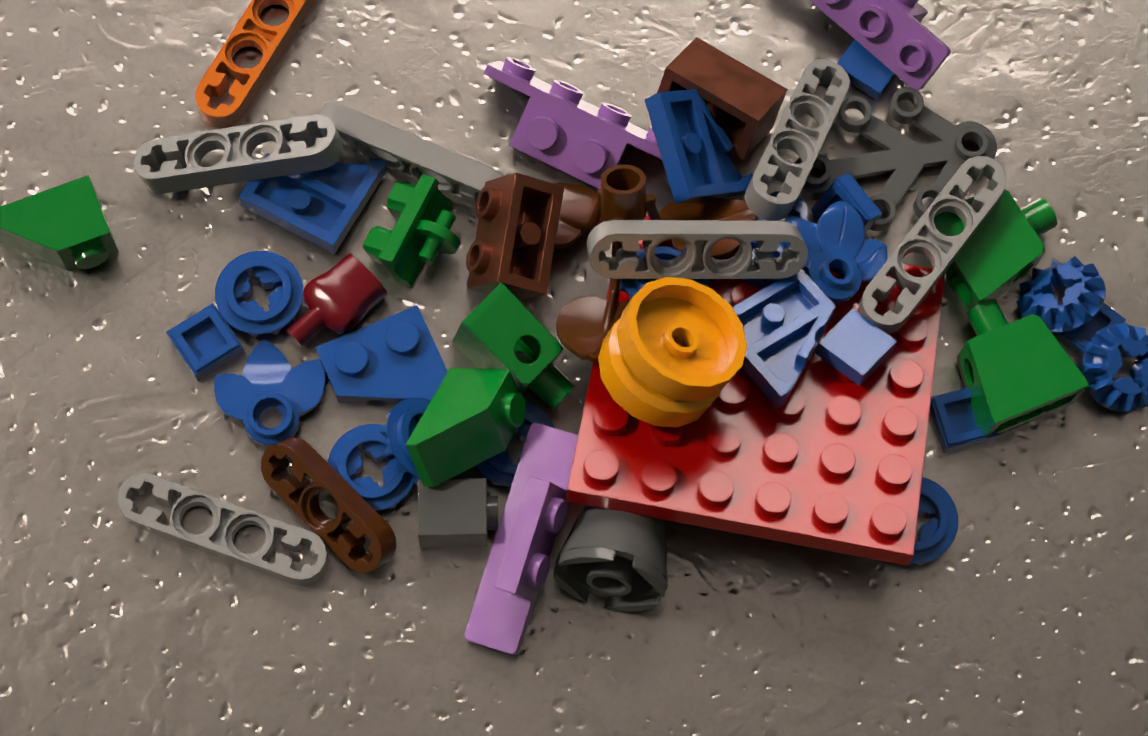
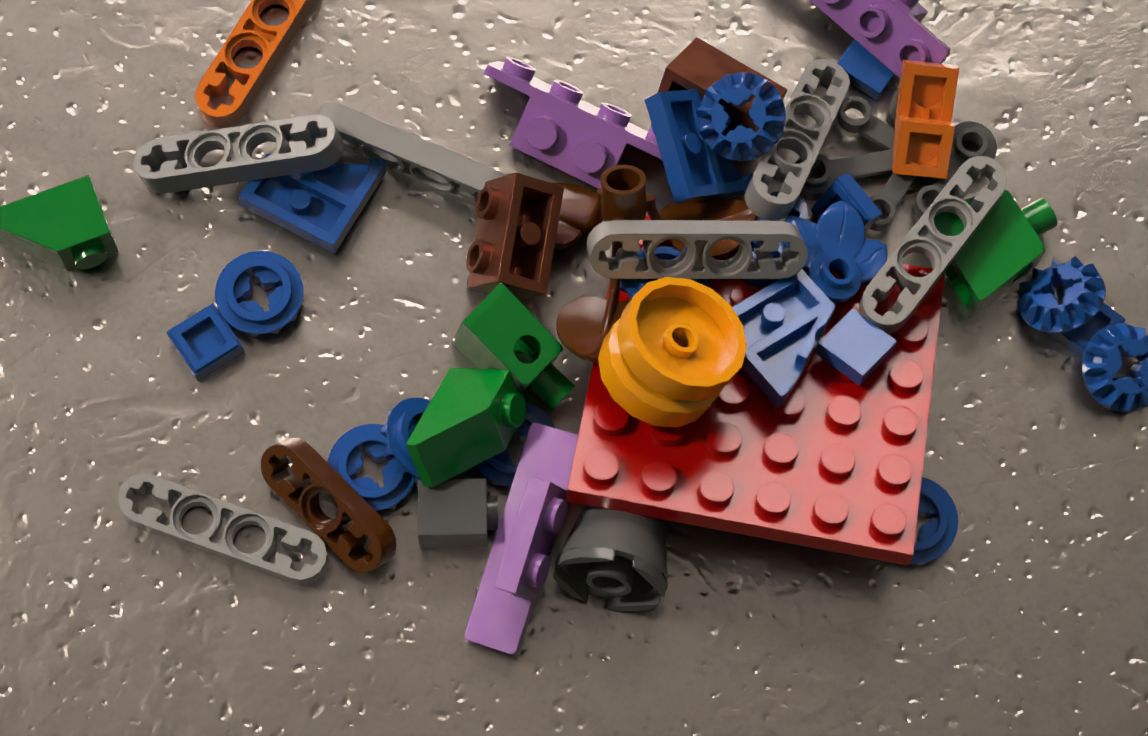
(270, 387): blue plate -> none
(337, 299): dark red piece -> none
(384, 361): blue wing -> none
(419, 232): green hips -> none
(766, 111): none -> blue gear
(924, 119): none -> orange slope
(956, 421): blue tile -> none
(1015, 370): green torso -> none

